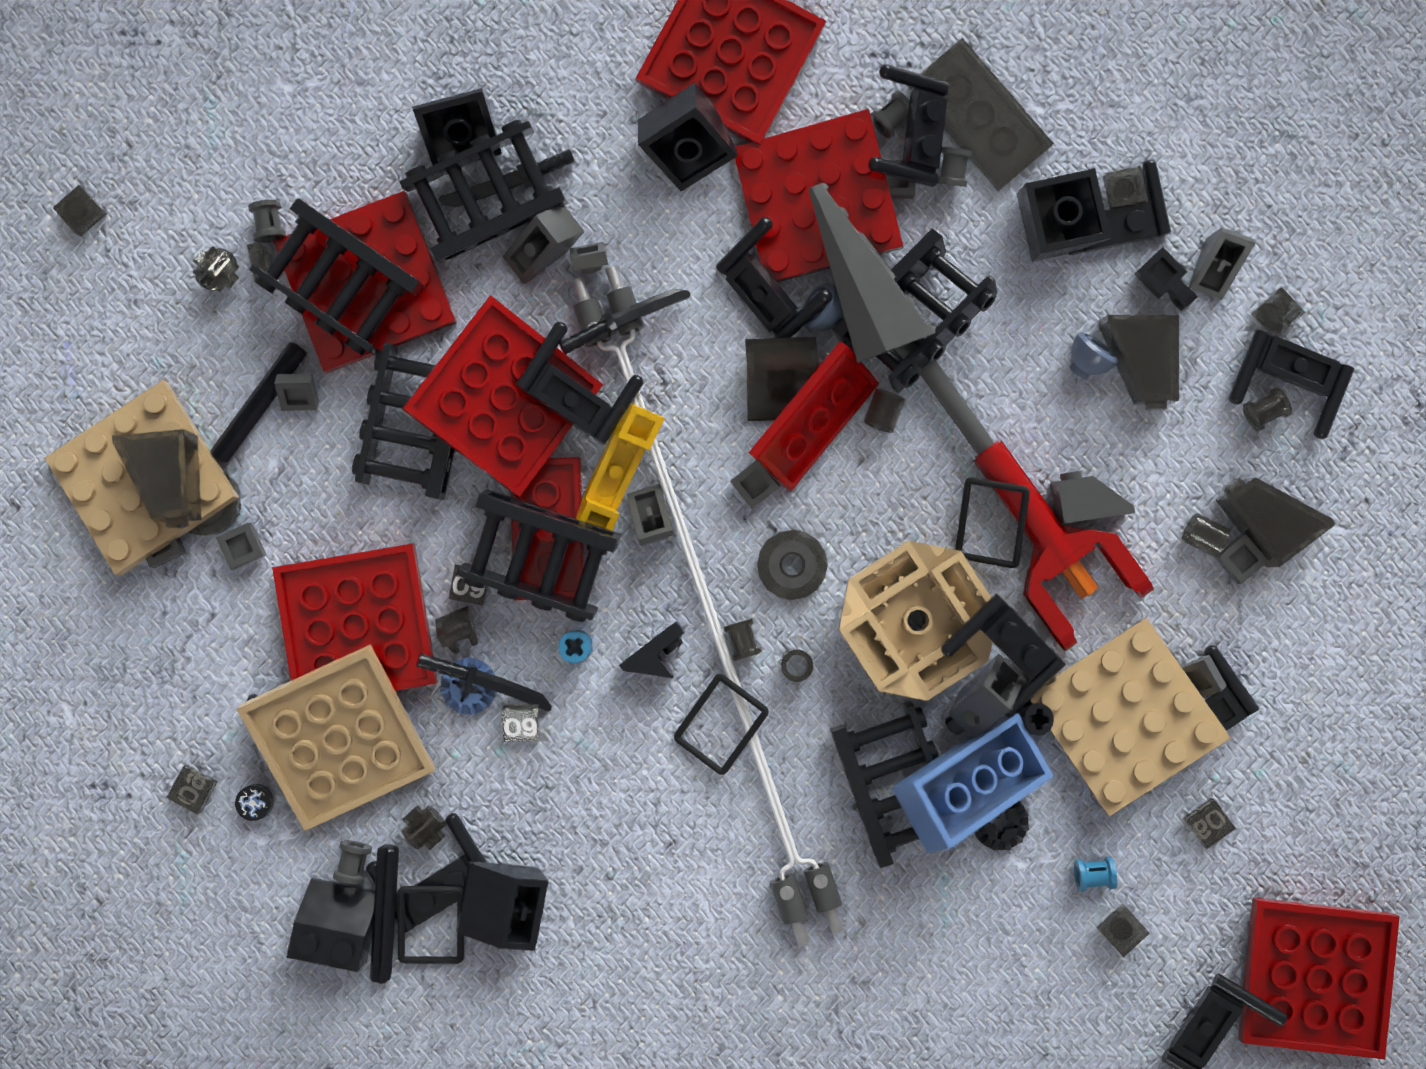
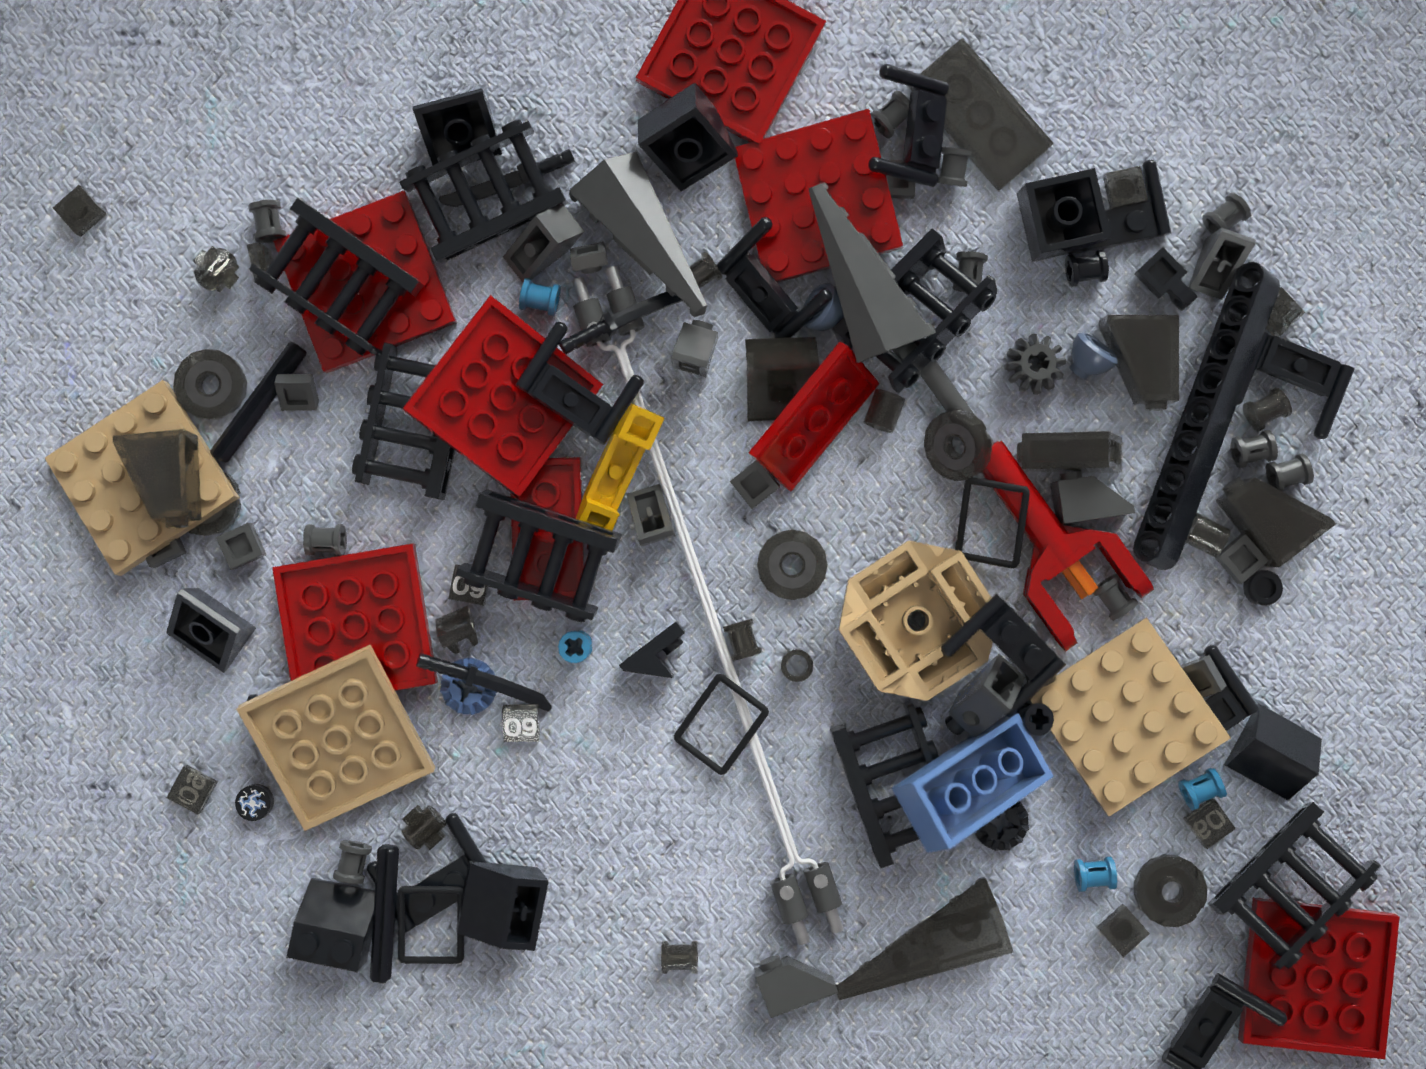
(190, 378): none -> clear smoke tile
(208, 627): none -> black slope
(325, 539): none -> dark grey bush
(539, 297): none -> dark azure bush
(627, 205): none -> dark grey wedge
(679, 957): none -> clear smoke bush
(695, 348): none -> dark grey slope
(705, 270): none -> clear smoke bush
(791, 984): none -> dark grey slope
(940, 449): none -> clear smoke tile
(953, 937): none -> clear smoke wedge
(971, 264): none -> dark grey bush
(1048, 360): none -> dark grey gear
(1071, 452): none -> clear smoke slope
(1086, 268): none -> black bush
(1115, 597): none -> dark grey bush
(1185, 905): none -> clear smoke tile
(1202, 788): none -> dark azure bush
(1206, 398): none -> black beam
(1228, 214): none -> dark grey bush
(1254, 449): none -> dark grey bush
(1256, 874): none -> black fence
(1263, 587): none -> black tile
(1276, 753): none -> black slope
(1290, 472): none -> dark grey bush

